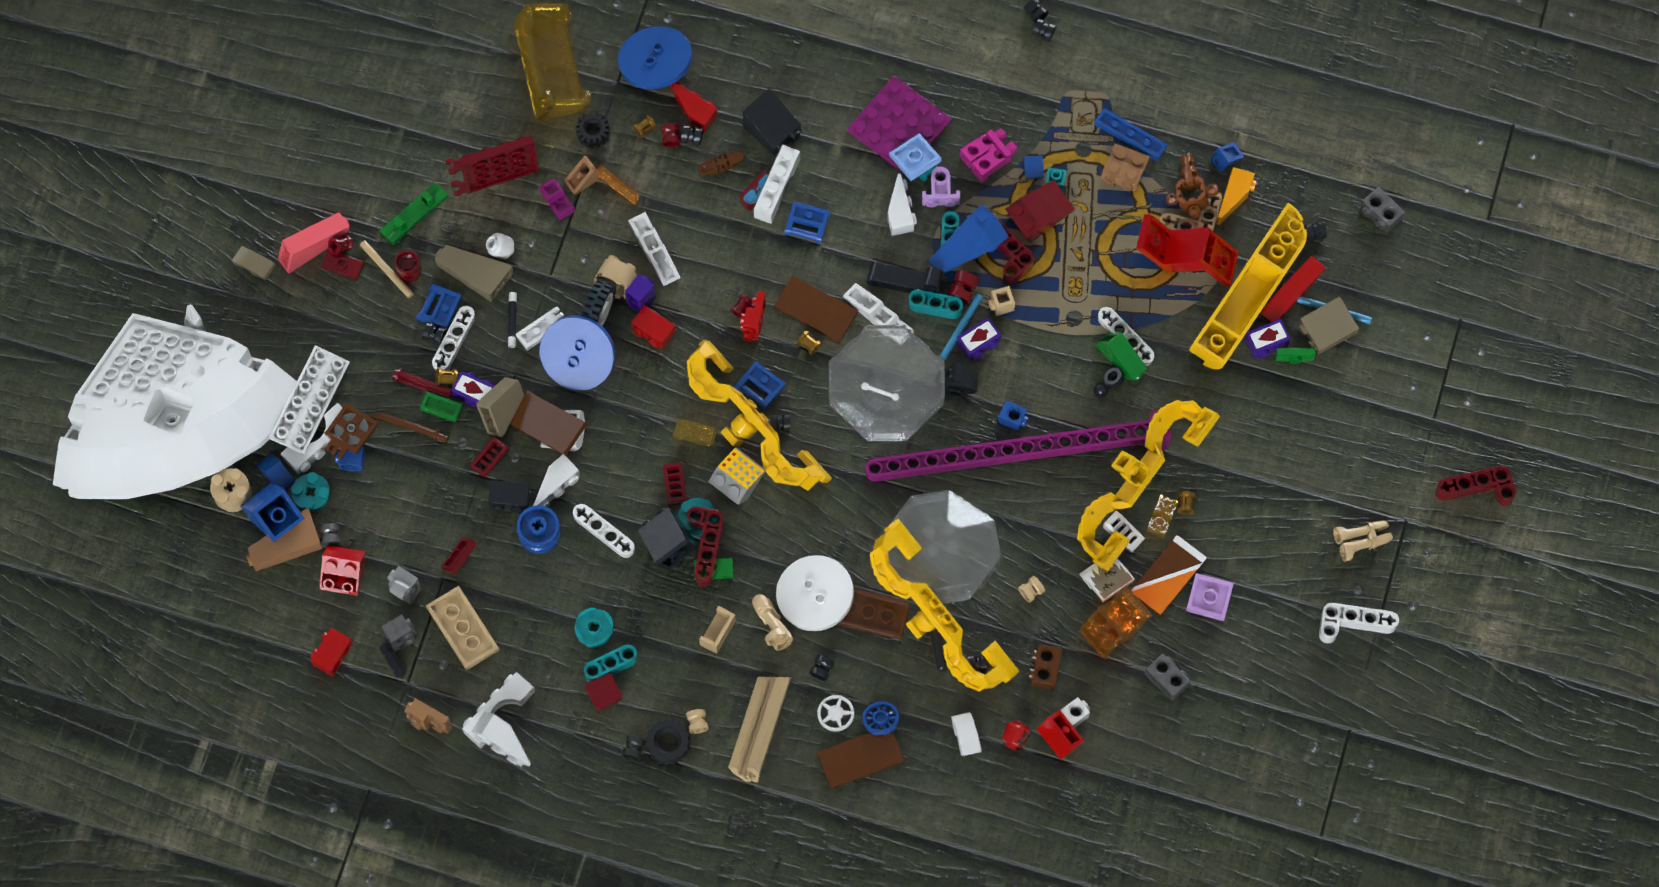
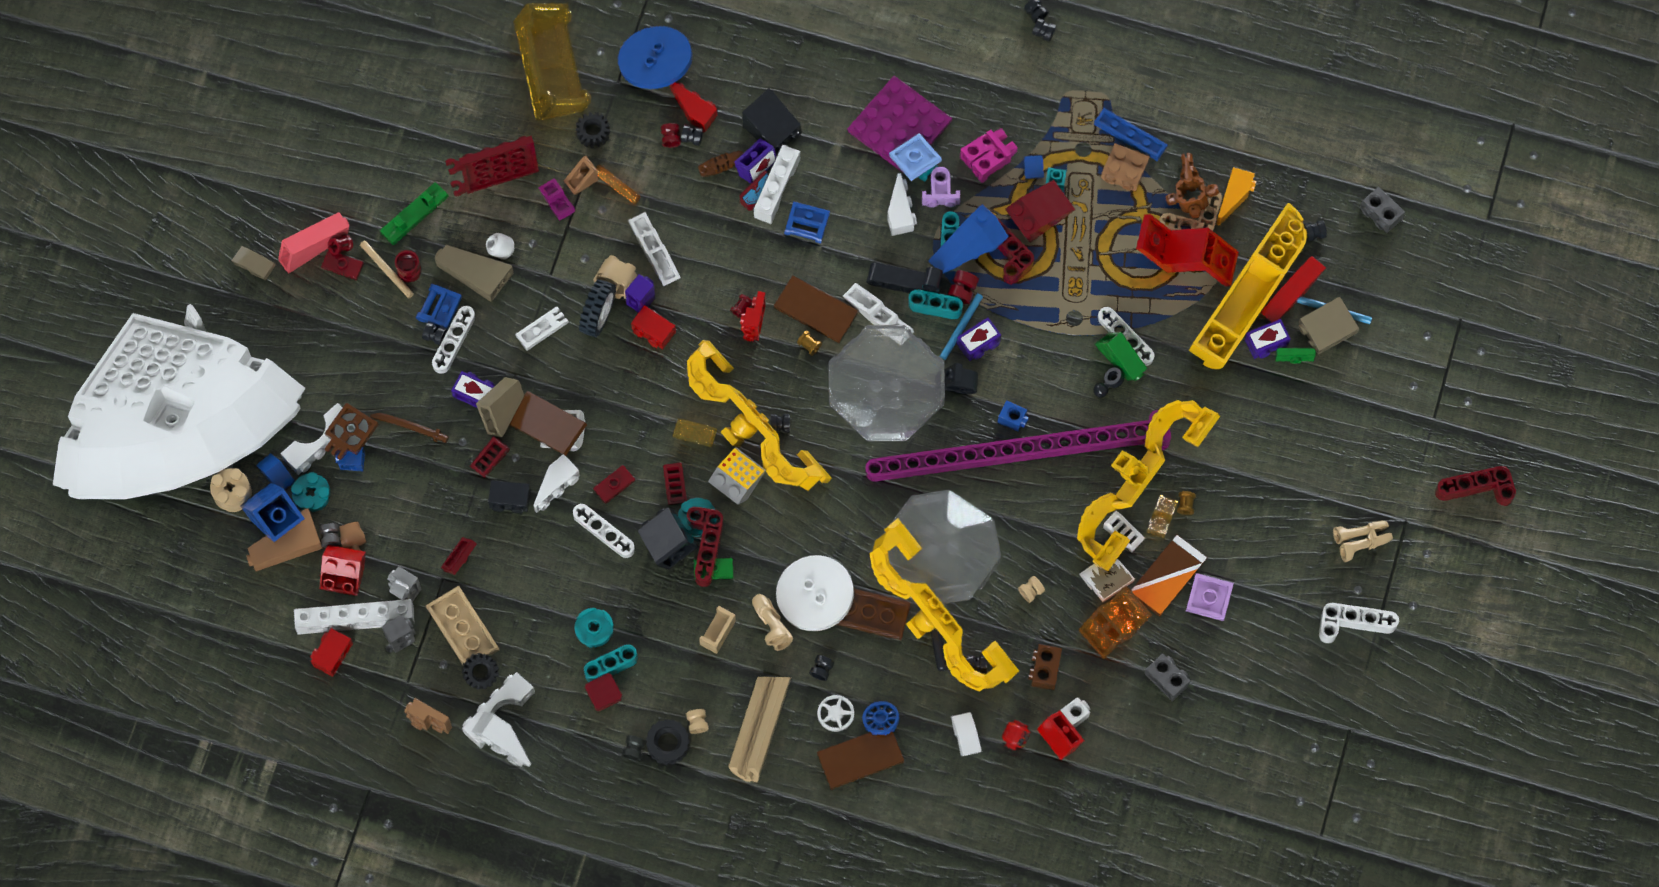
(309, 400): white plate -> none
(351, 616): none -> white brick
(352, 535): none -> medium nougat piece
(393, 660): black axle -> none
(421, 383): dark red axle -> none
(441, 407): green plate -> none
(445, 376): pearl gold bush -> none
(469, 665): none -> black tyre
(512, 320): black bar -> none
(549, 531): blue wheel -> none
(577, 352): plate -> none
(614, 484): none -> dark red plate
(644, 126): pearl gold bush -> none
(755, 160): none -> dark purple brick
(762, 380): blue plate -> none
(865, 386): white hinge -> none
(1001, 301): tan brick -> none
(1226, 156): blue bracket -> none

